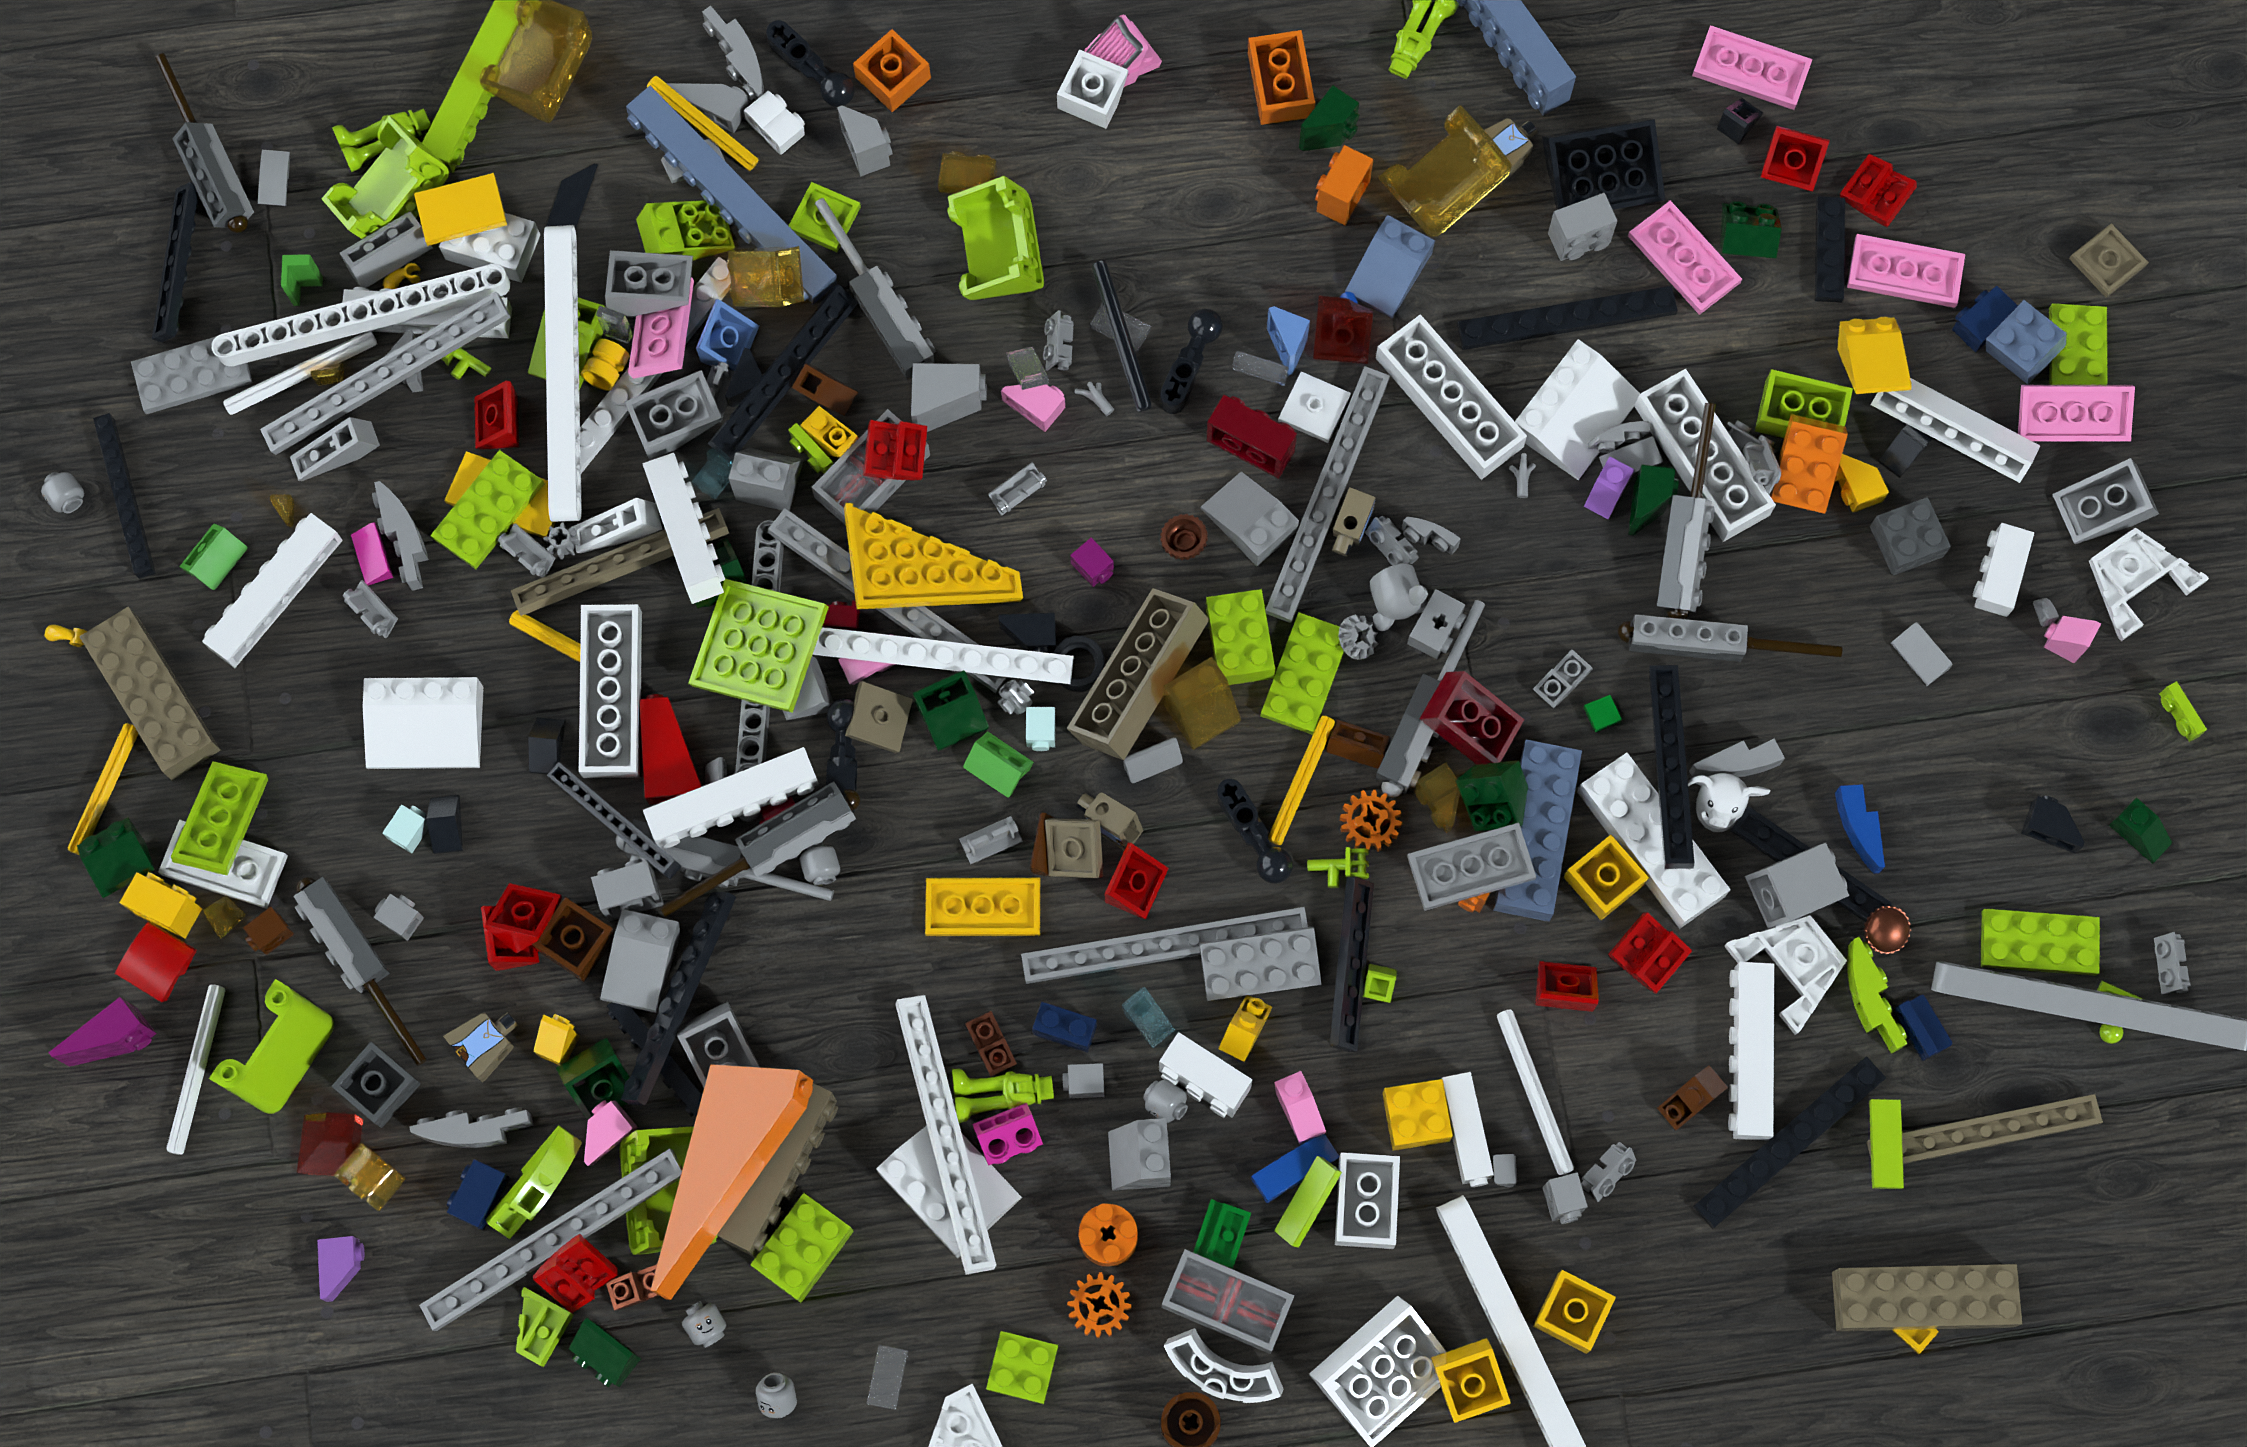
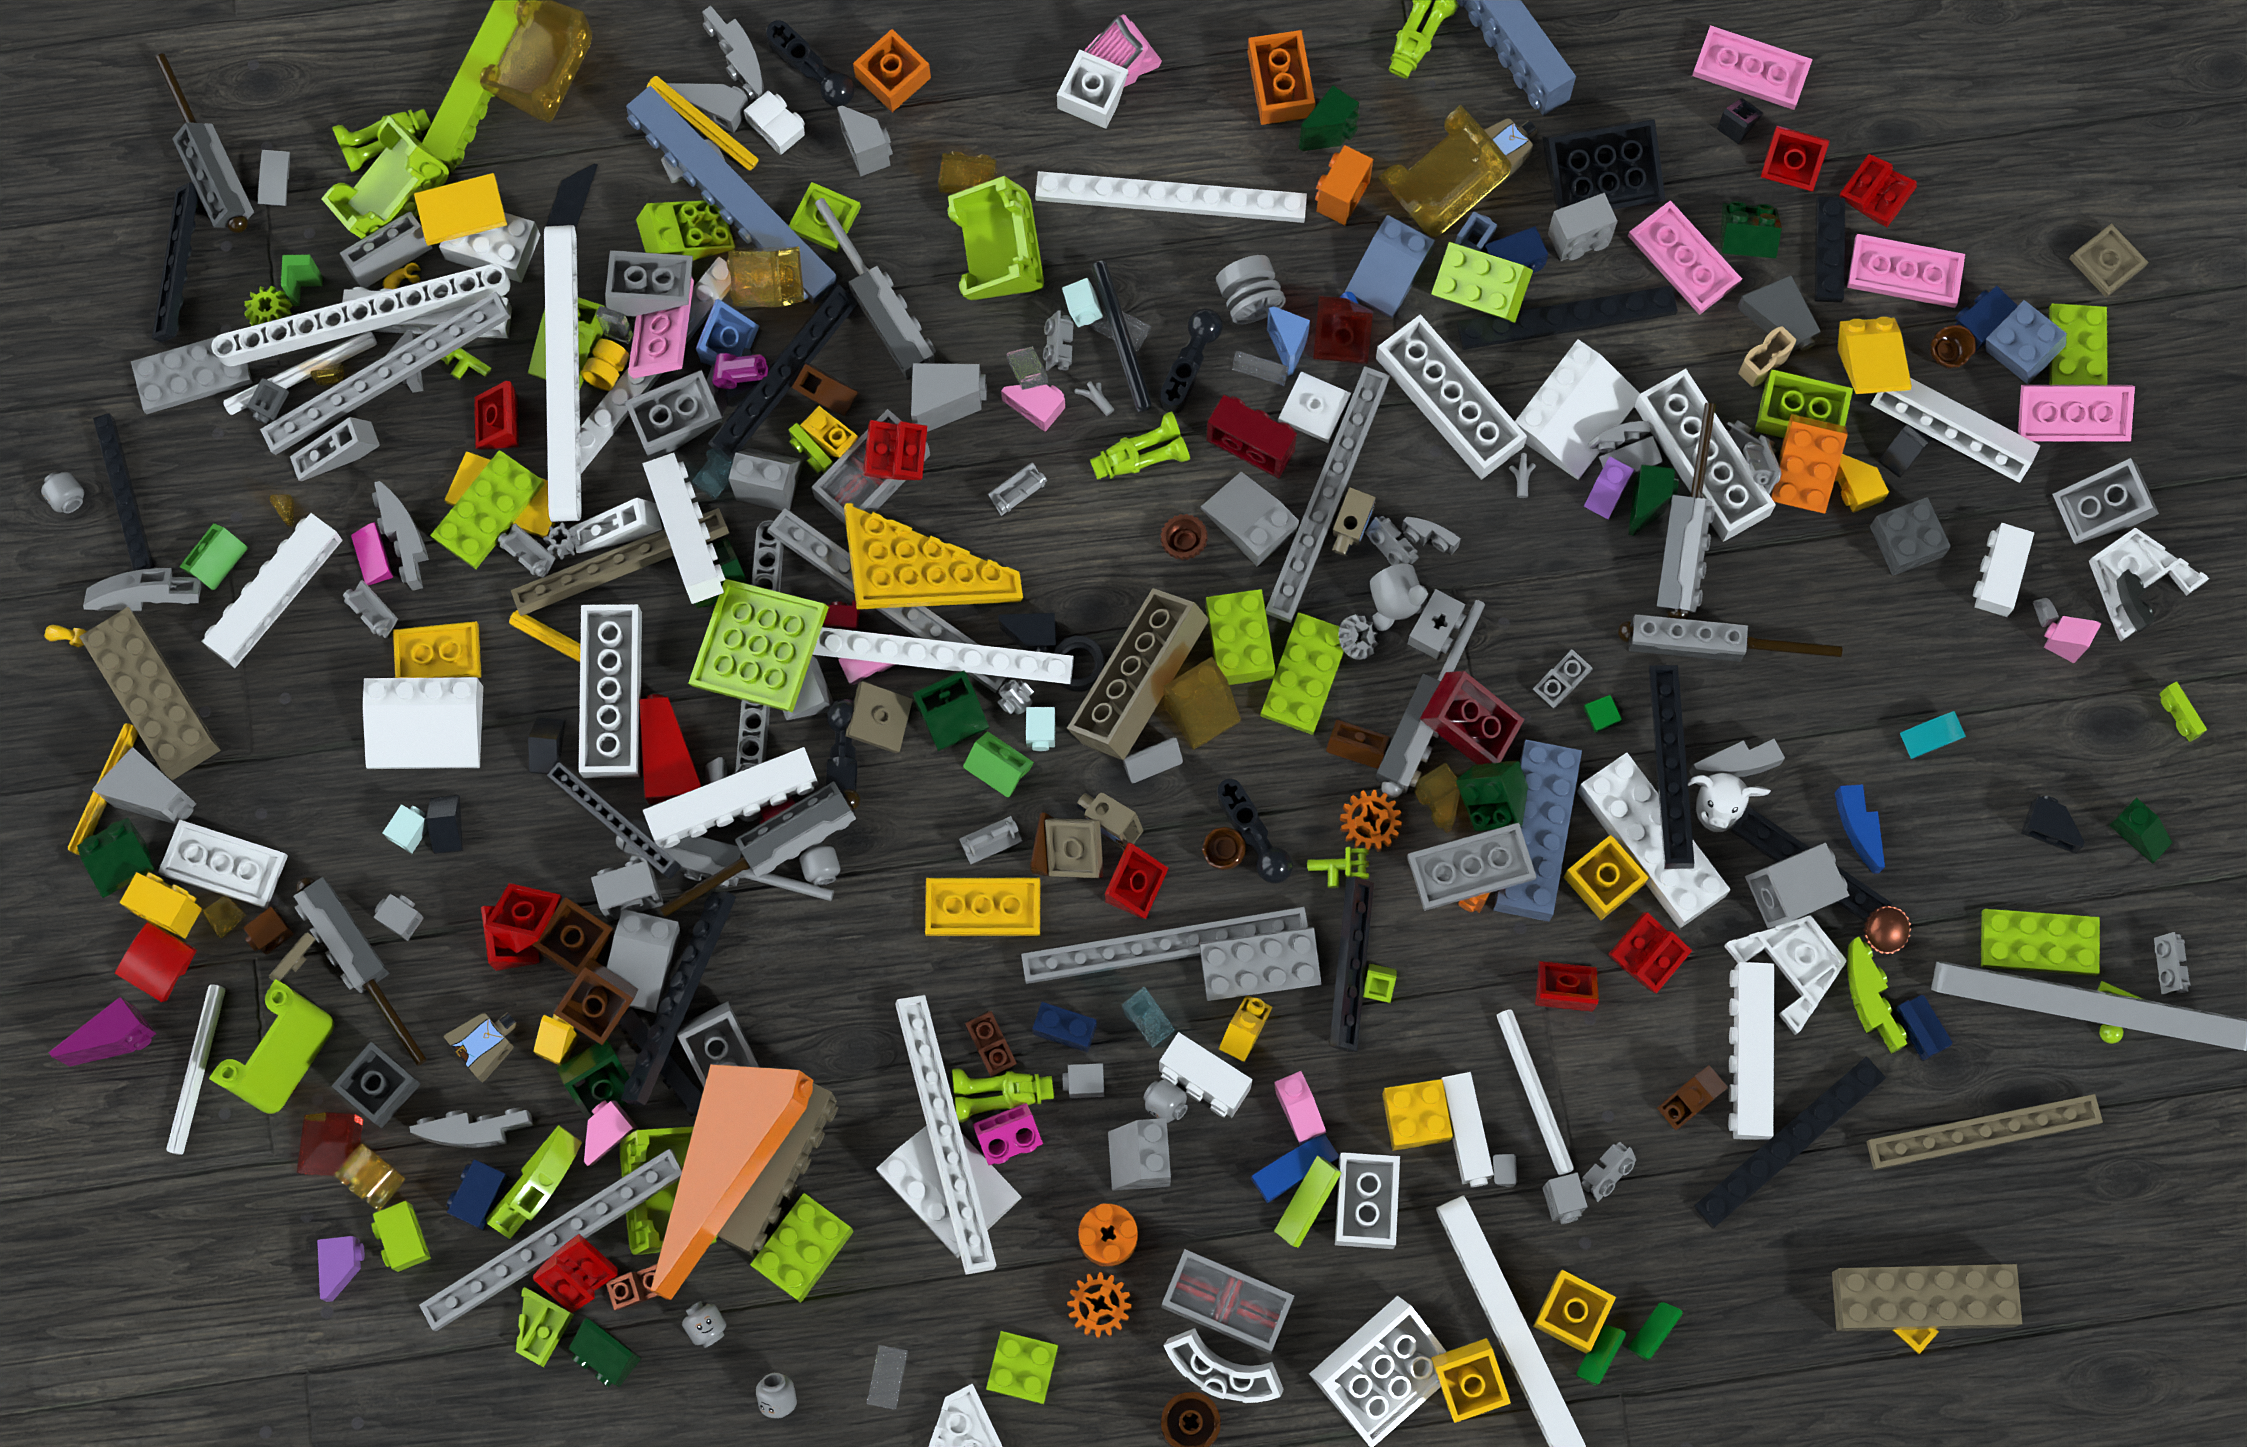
(141, 586): none -> light grey slope
(144, 790): none -> light grey slope
(219, 818): lime plate -> none
(267, 401): none -> dark grey bracket
(271, 299): none -> lime gear
(294, 958): none -> dark tan plate
(400, 1236): none -> lime brick
(438, 651): none -> yellow tile
(596, 1001): none -> reddish brown brick
(733, 369): none -> magenta piece
(1082, 302): none -> light aqua brick
(1092, 562): magenta brick -> none
(1124, 455): none -> lime piece
(1171, 197): none -> white plate
(1222, 1233): green plate -> none
(1224, 848): none -> reddish brown hair
(1250, 289): none -> light grey wheel
(1301, 780): yellow axle -> none
(1480, 226): none -> sand blue window
(1482, 282): none -> lime brick
(1522, 248): none -> dark blue brick
(1601, 1355): none -> green slope
(1655, 1331): none -> green slope
(1767, 356): none -> tan brick
(1783, 306): none -> dark grey slope
(1886, 1144): lime tile -> none
(1922, 653): light grey slope -> none
(1932, 734): none -> teal slope
(1952, 346): none -> reddish brown hair
(2130, 590): none -> pearl dark grey slope

